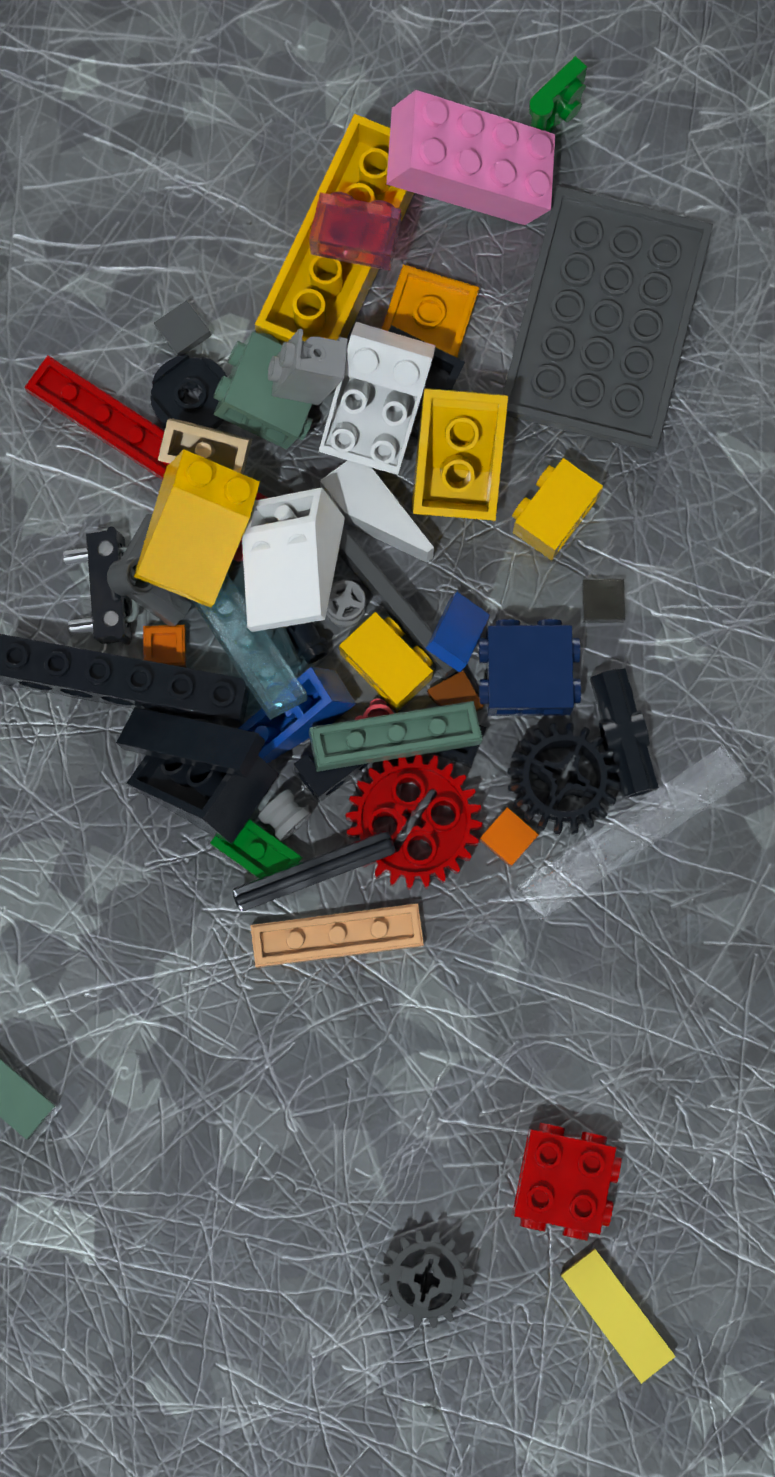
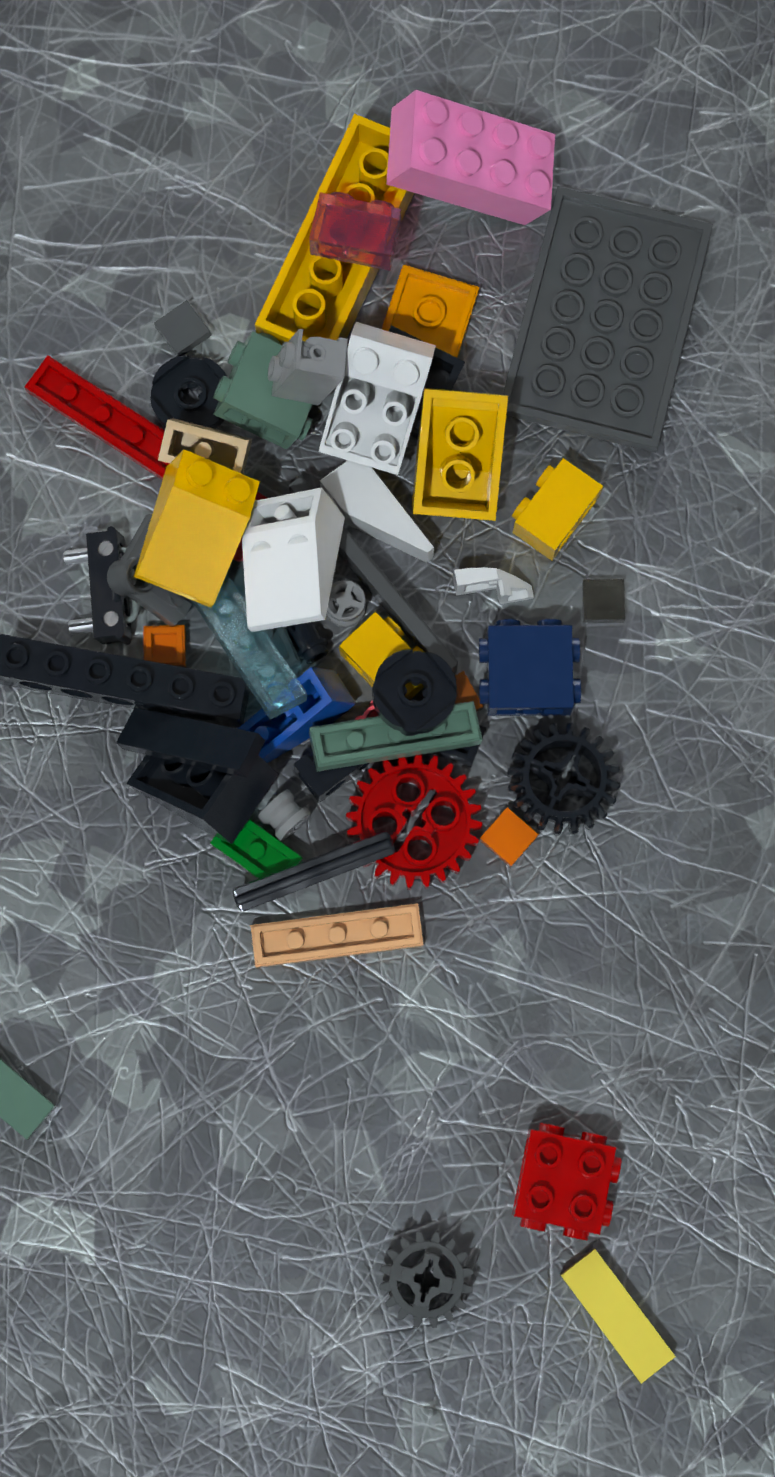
(417, 668): none -> black plate
(457, 632): blue tile -> none
(508, 586): none -> white slope
(559, 97): green plate -> none
(624, 732): black piece -> none
(631, 833): clear plate -> none

